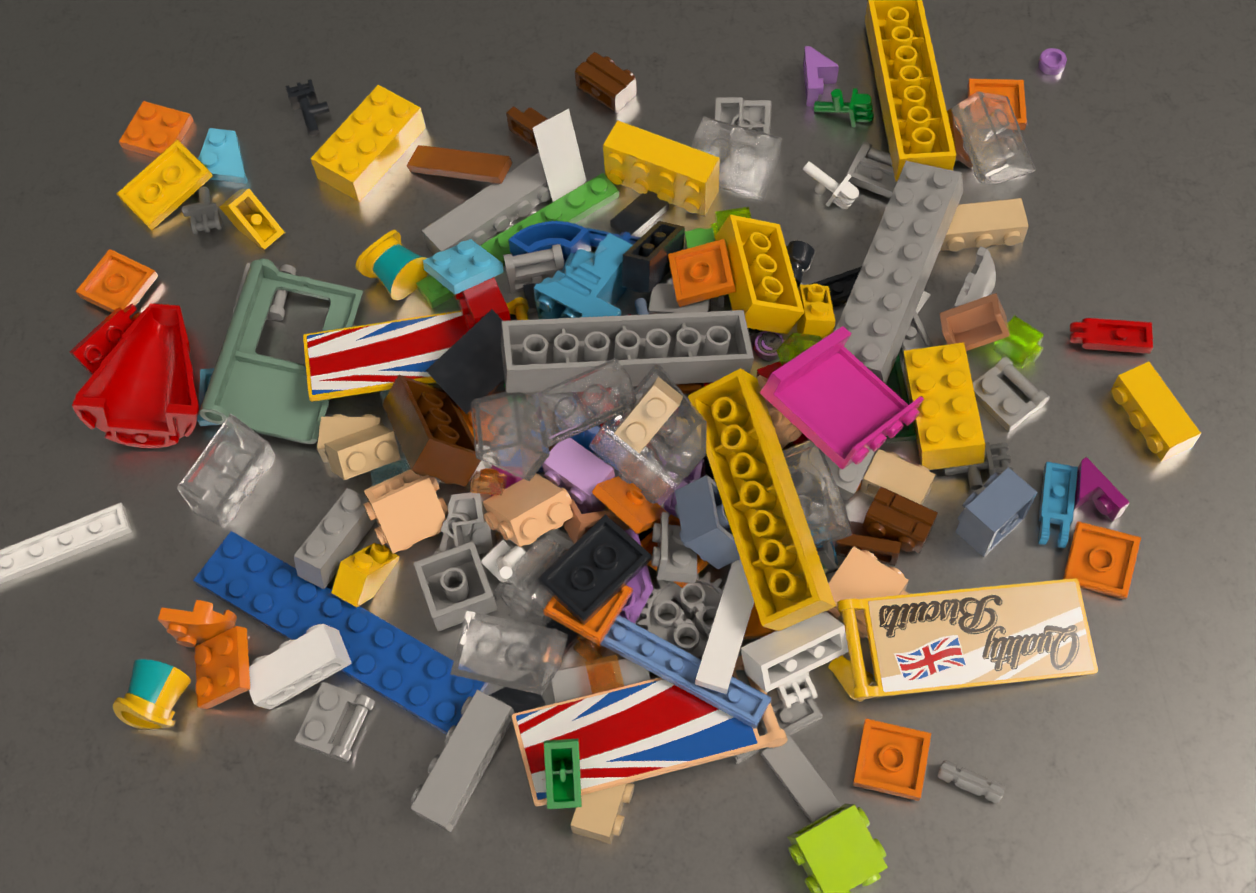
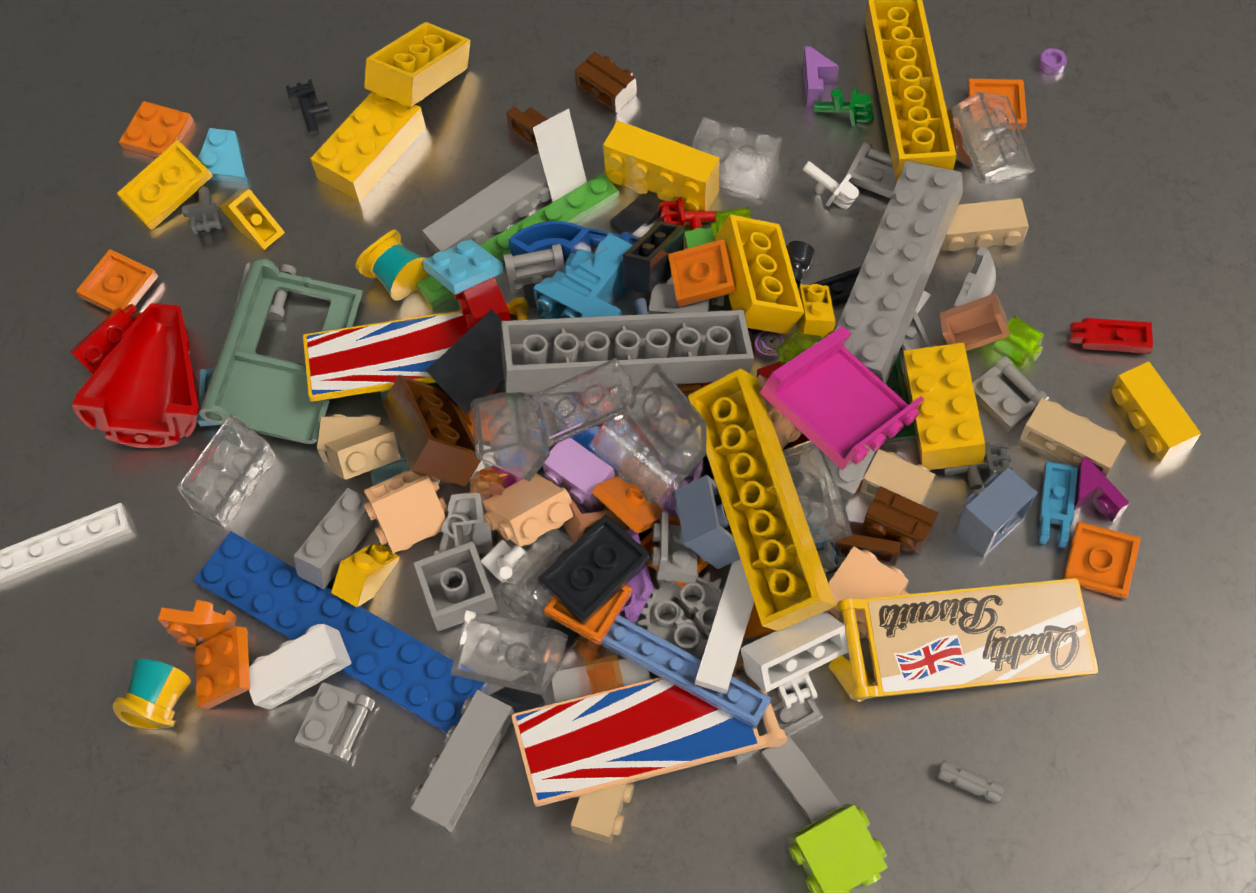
(416, 64): none -> yellow brick
(460, 164): dark orange tile -> none
(562, 773): green slope -> none
(648, 415): tan brick -> none
(674, 213): none -> red arm
(745, 113): light grey slope -> none
(892, 759): orange plate -> none
(1071, 436): none -> tan brick

